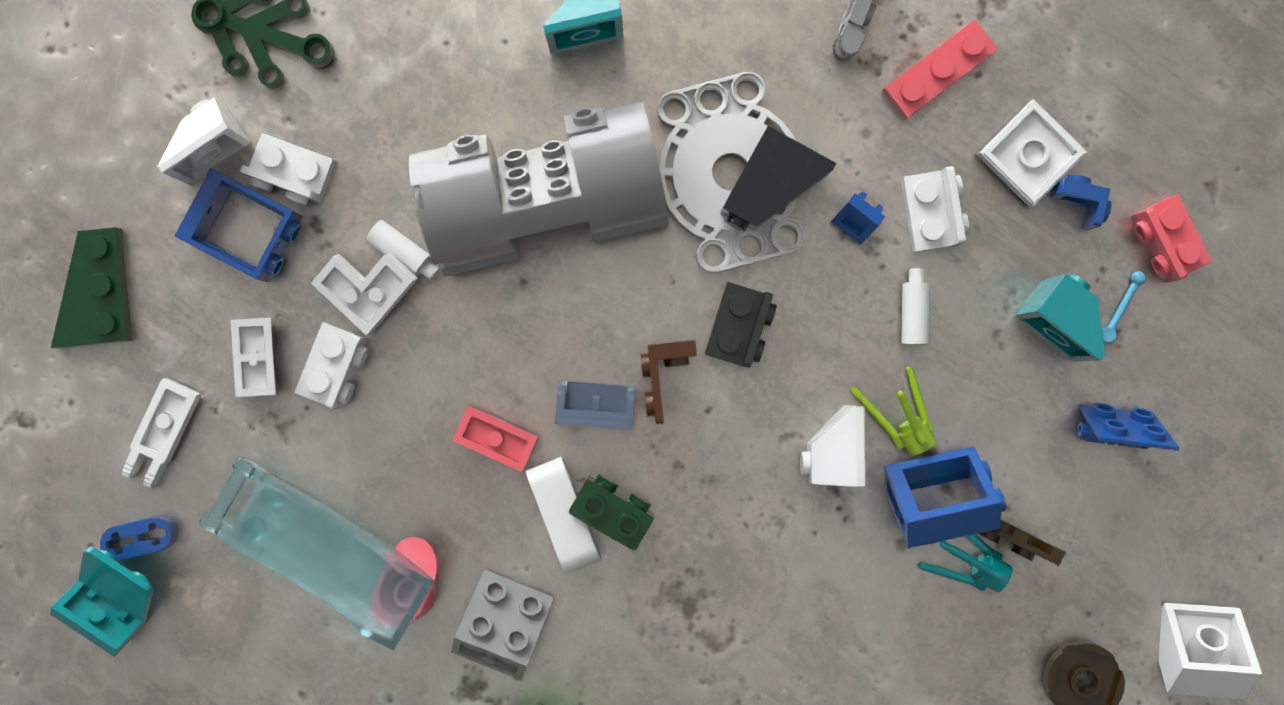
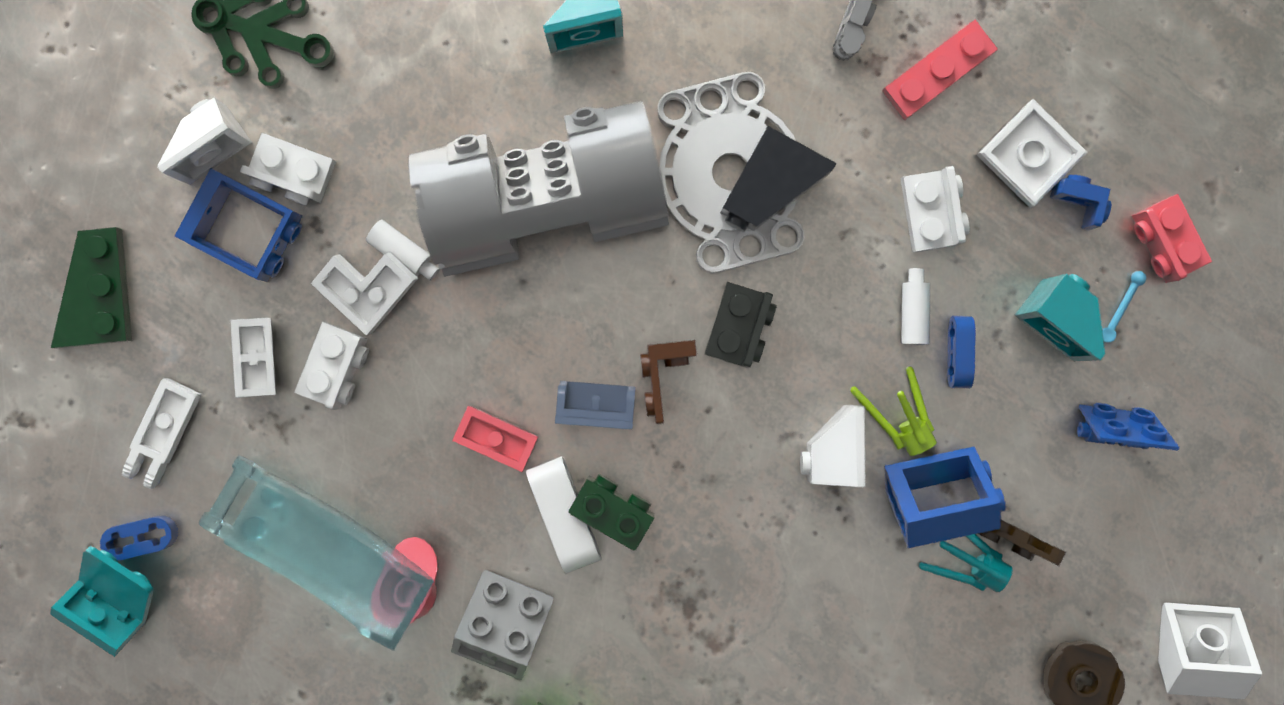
(858, 218): blue tile -> none
(961, 352): none -> blue beam

